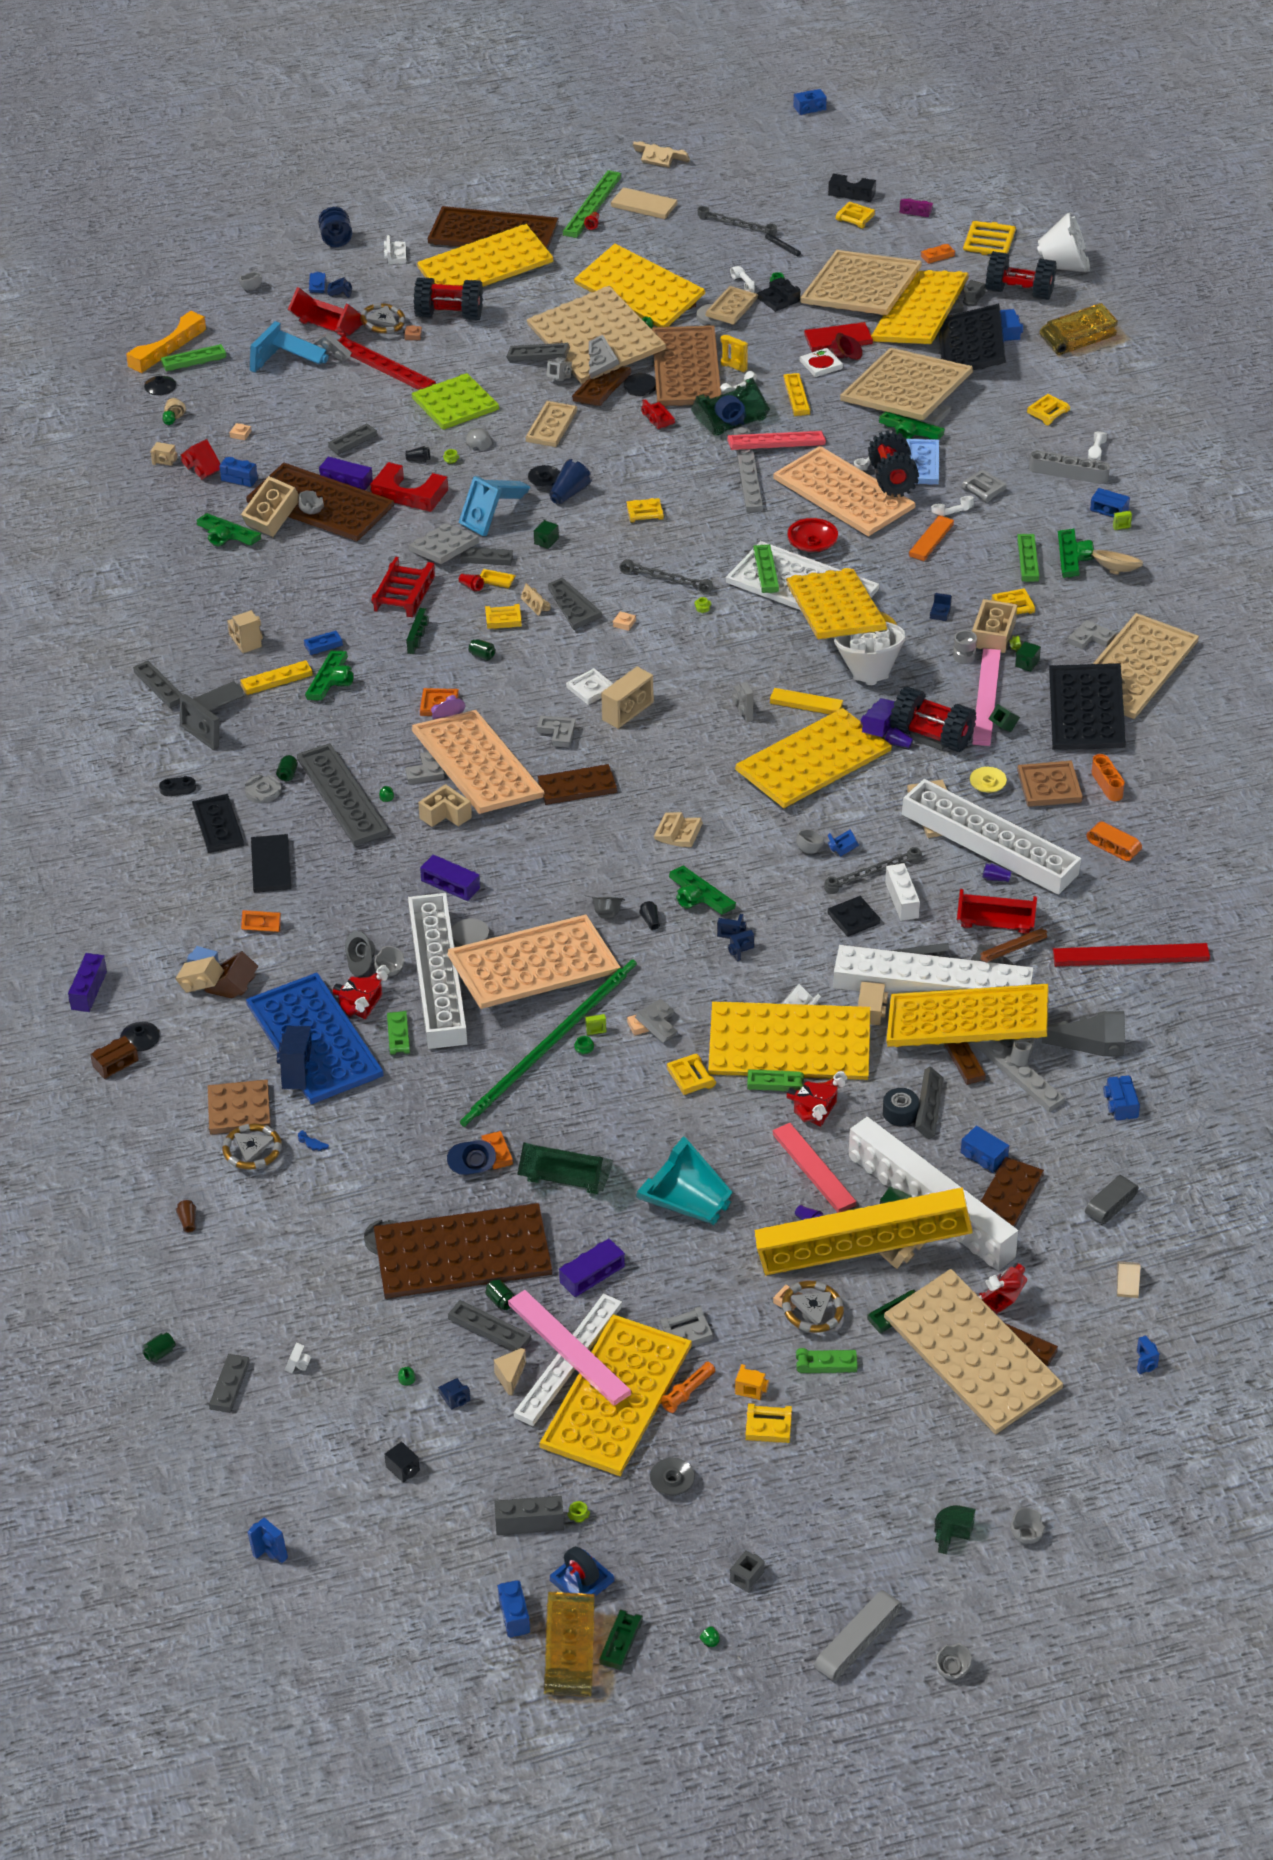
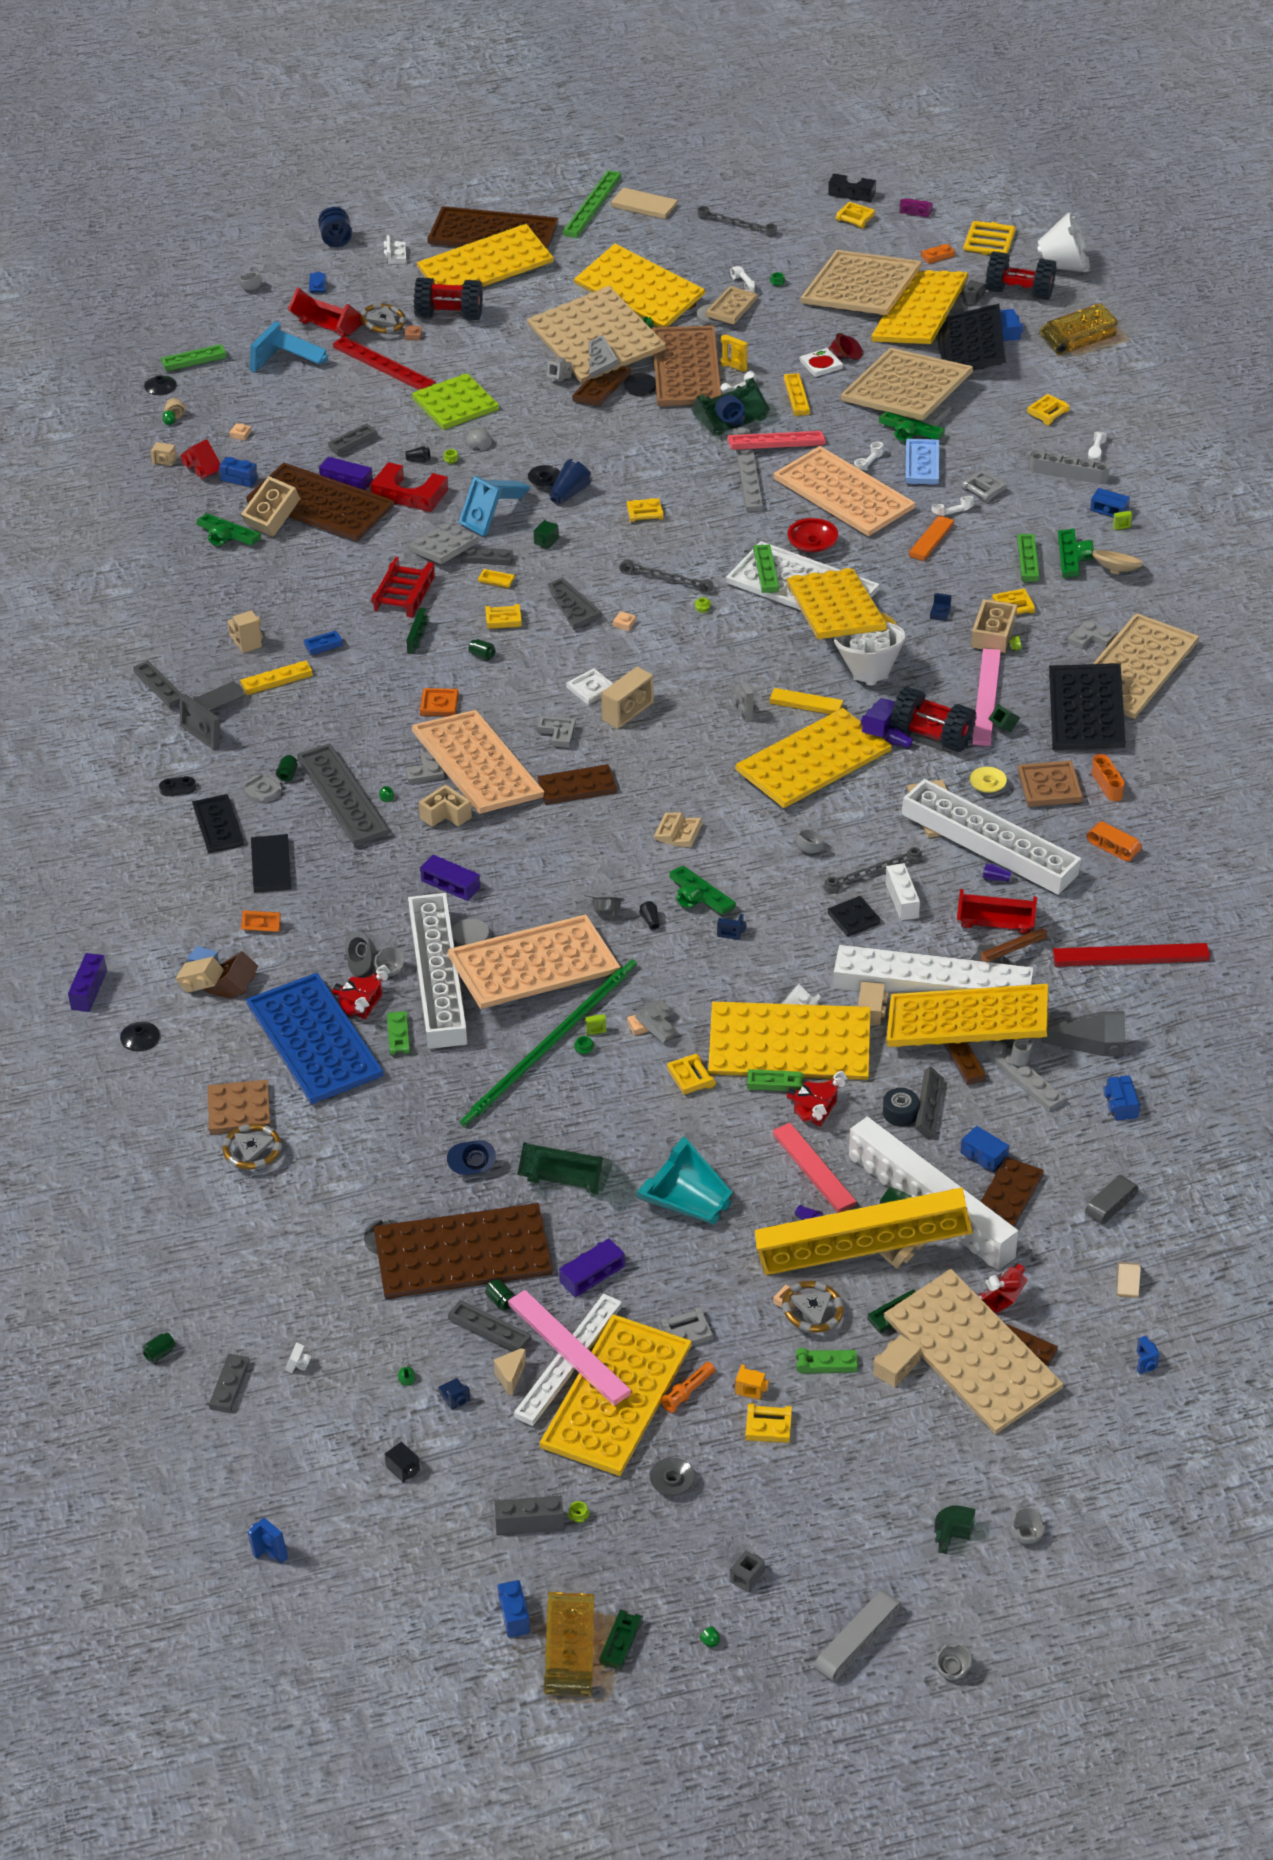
(114, 1057): reddish brown brick -> none
(146, 356): light orange arch -> none
(187, 1215): reddish brown cone -> none
(294, 1055): dark blue wedge -> none
(310, 503): light grey hair -> none
(313, 1143): blue piece -> none
(329, 343): light grey plate -> none
(331, 673): green plate -> none
(339, 286): dark blue bracket -> none
(448, 708): medium lavender dish -> none
(473, 582): red cone -> none
(503, 1156): orange plate -> none
(534, 600): tan hinge -> none
(538, 351): dark grey plate -> none
(551, 423): tan tile -> none
(581, 1574): plate -> none
(591, 222): red cone -> none
(657, 414): red bracket -> none
(658, 155): tan bracket -> none
(741, 942): dark blue bracket -> none
(779, 294): black plate -> none
(782, 244): black bar -> none
(810, 101): blue brick -> none
(822, 337): red tile -> none
(843, 843): blue bracket -> none
(892, 463): black plate -> none
(897, 1360): none -> tan brick
(936, 949): dark grey plate -> none
(964, 646): light grey wheel -> none
(1027, 656): dark green brick -> none

